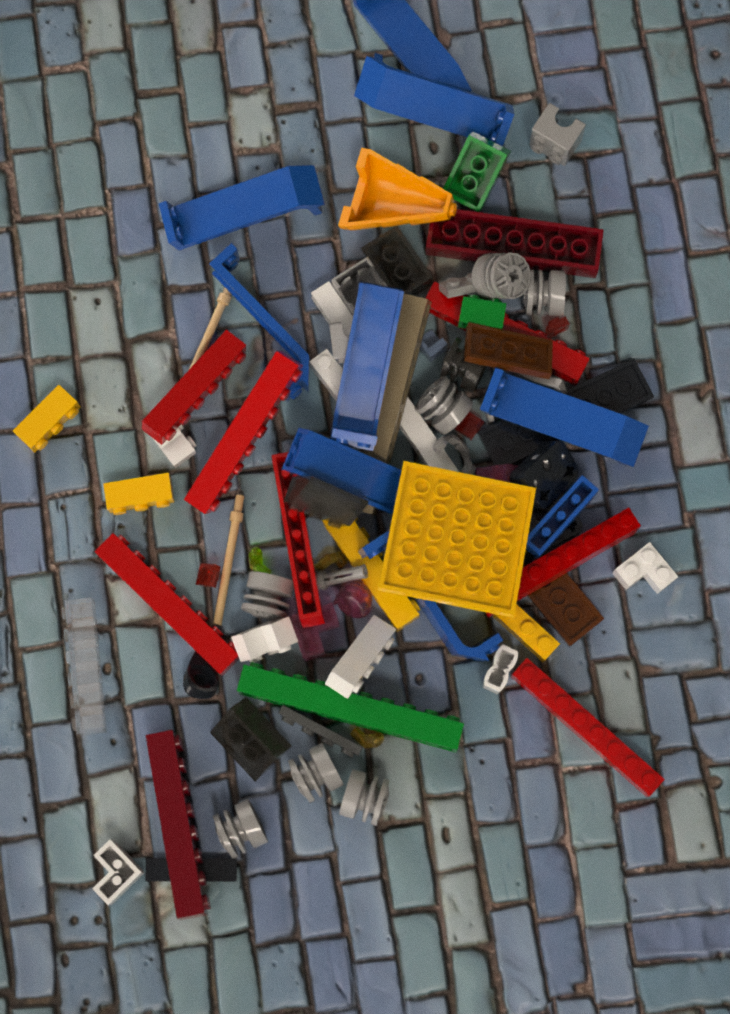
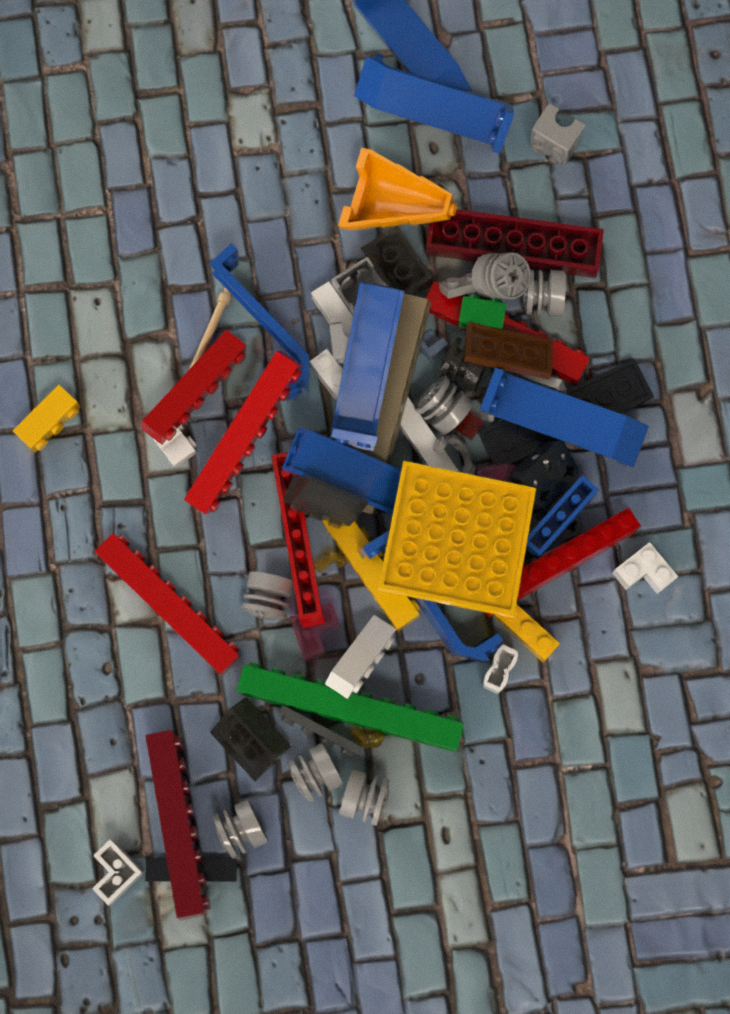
(85, 667): clear brick -> none
(139, 493): yellow brick -> none
(200, 679): black piece -> none
(208, 575): clear red plate -> none
(236, 518): tan bar -> none
(242, 205): blue panel -> none
(256, 561): clear neon green arm -> none
(265, 638): white brick -> none
(354, 599): clear pink helmet -> none
(357, 573): light grey pin -> none
(476, 171): green brick -> none
(556, 326): clear red plate -> none
(566, 608): reddish brown plate -> none
(587, 728): red brick -> none

